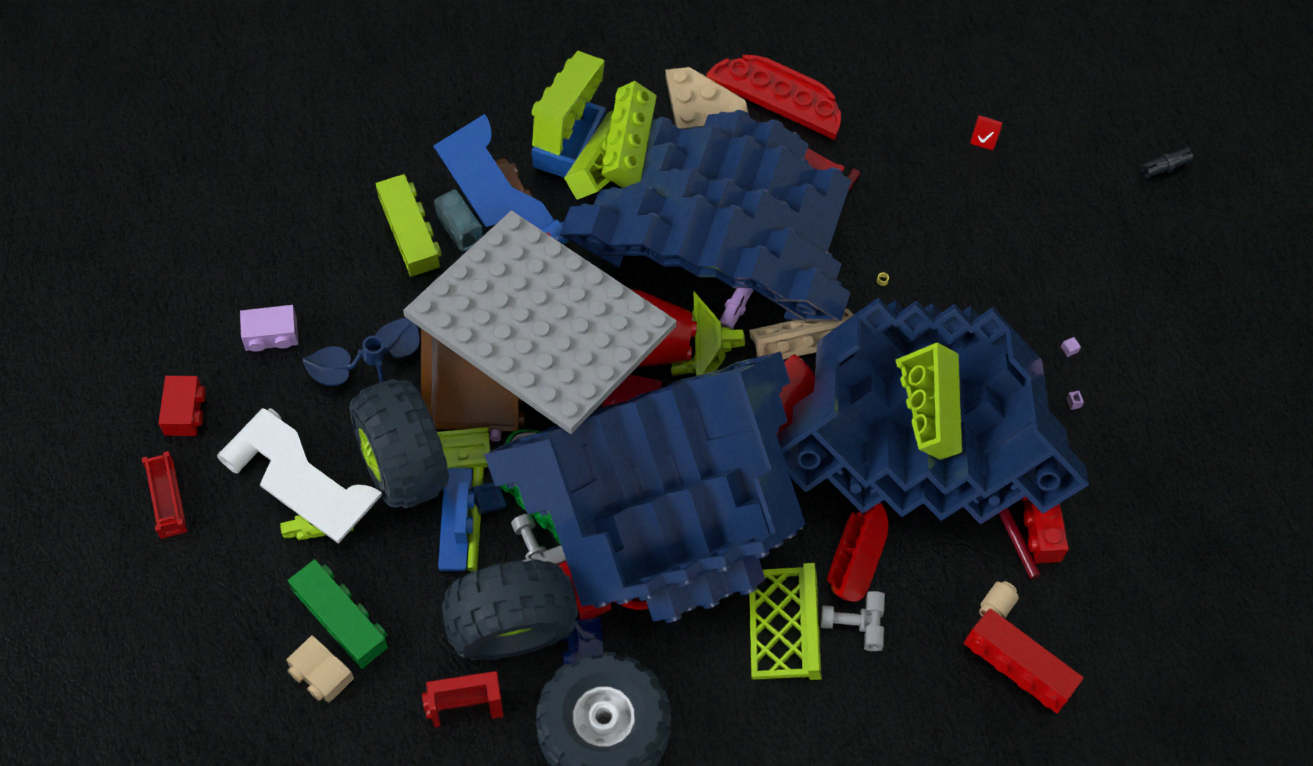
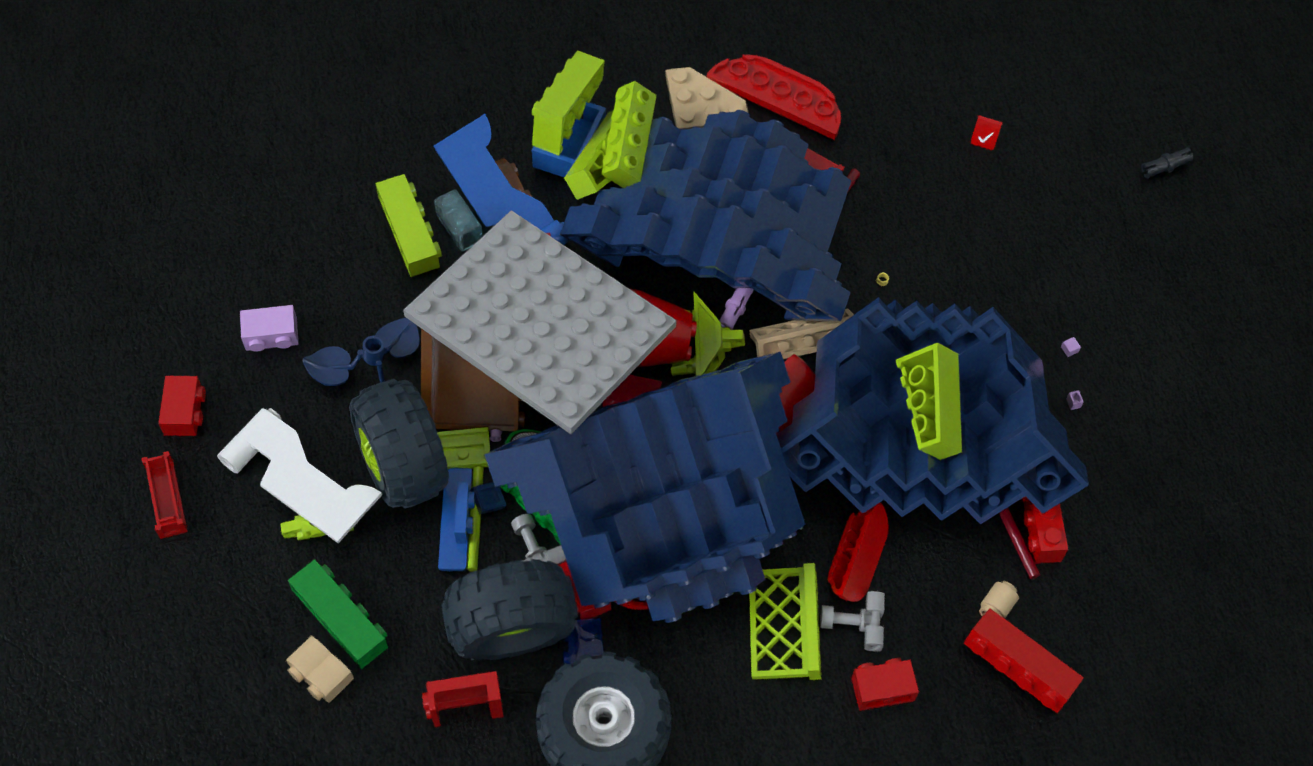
(884, 684): none -> red brick

